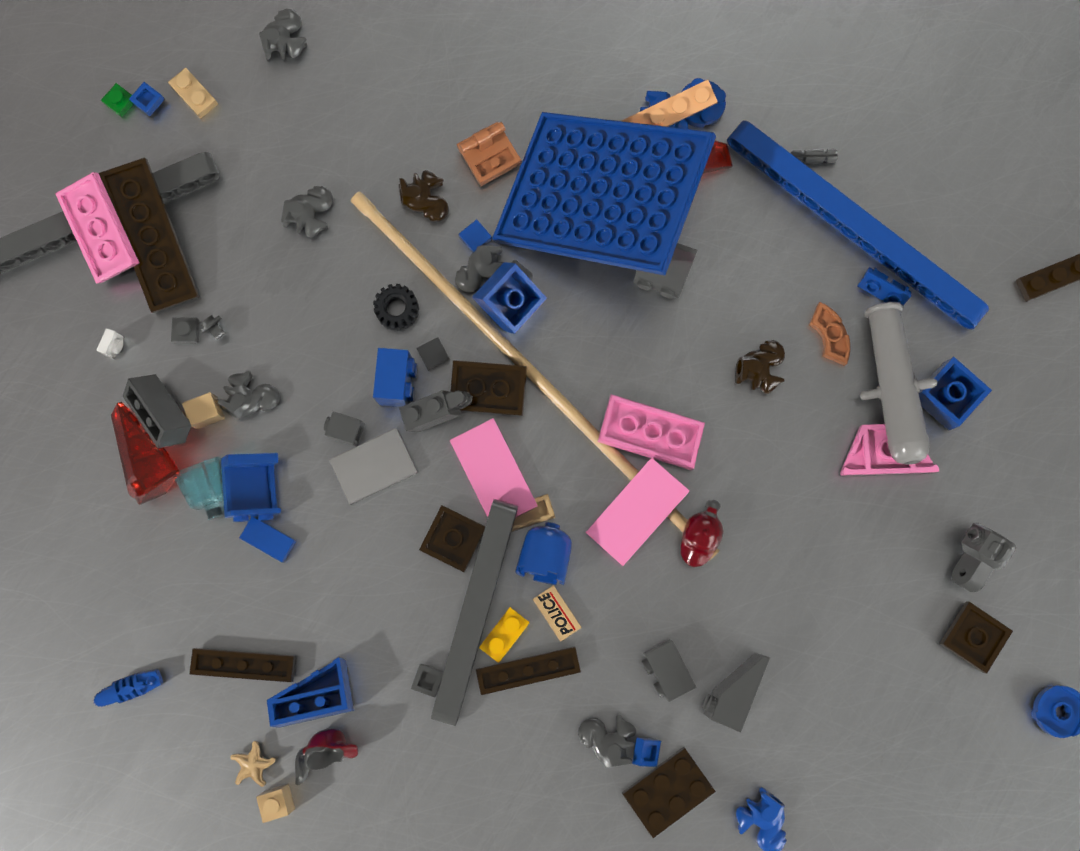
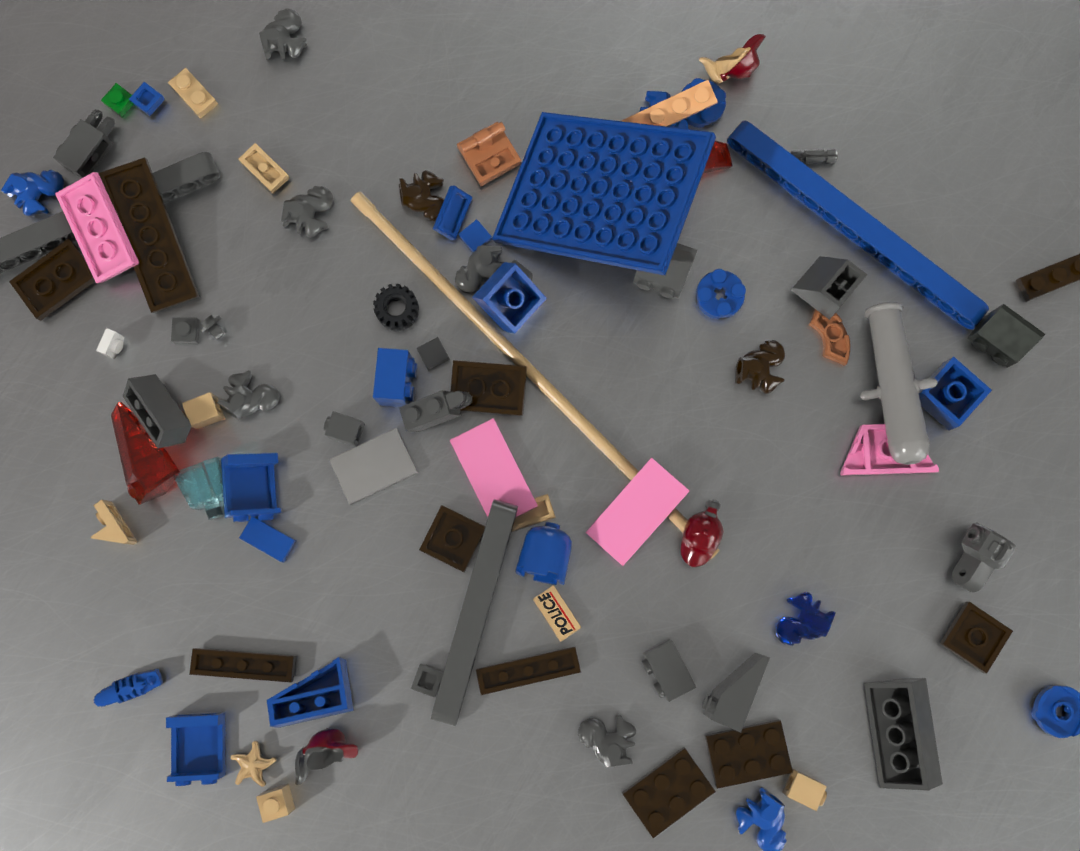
(29, 188): none -> blue animal
(53, 280): none -> dark brown plate
(86, 144): none -> dark grey hinge
(116, 528): none -> tan slope
(197, 748): none -> blue panel
(264, 168): none -> tan plate
(452, 212): none -> blue tile
(504, 635): yellow plate -> none
(646, 752): blue plate -> none
(651, 432): bright pink tile -> none
(723, 307): none -> blue plate
(738, 64): none -> hair
(749, 755): none -> dark brown plate
(805, 790): none -> tan brick
(810, 622): none -> clear blue animal
(829, 284): none -> dark grey slope
(877, 285): blue hinge -> none
(903, 734): none -> dark grey slope
(1005, 336): none -> pearl dark grey slope

